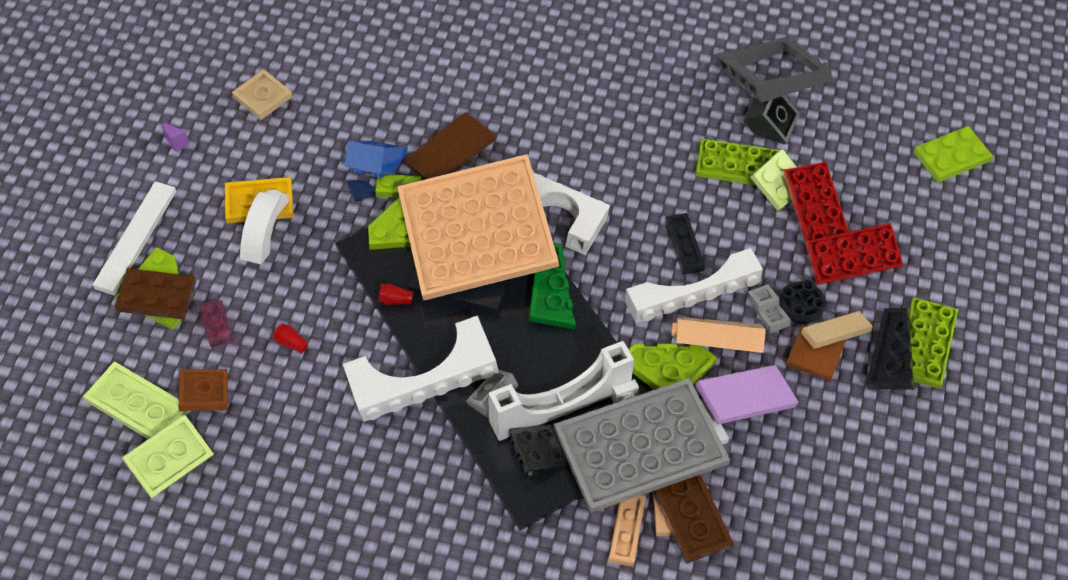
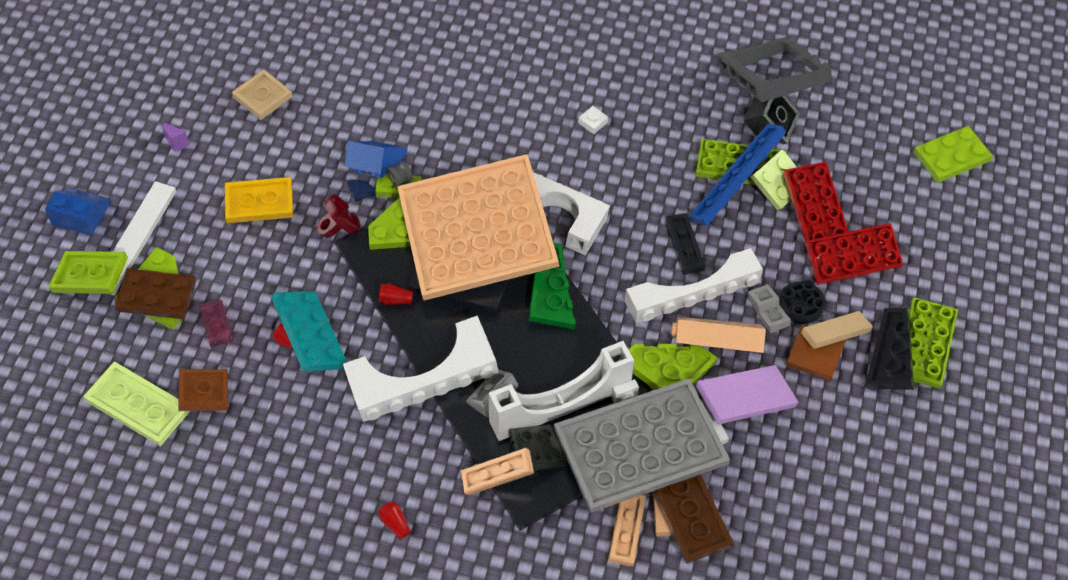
(76, 210): none -> blue slope
(88, 272): none -> lime plate
(167, 456): yellowish green plate -> none
(259, 225): white arch -> none
(309, 331): none -> teal plate
(338, 218): none -> dark red tile
(393, 517): none -> red cone
(399, 174): none -> dark grey wheel
(450, 148): reddish brown tile -> none
(497, 471): none -> light nougat tile
(593, 120): none -> white plate
(737, 174): none -> blue plate

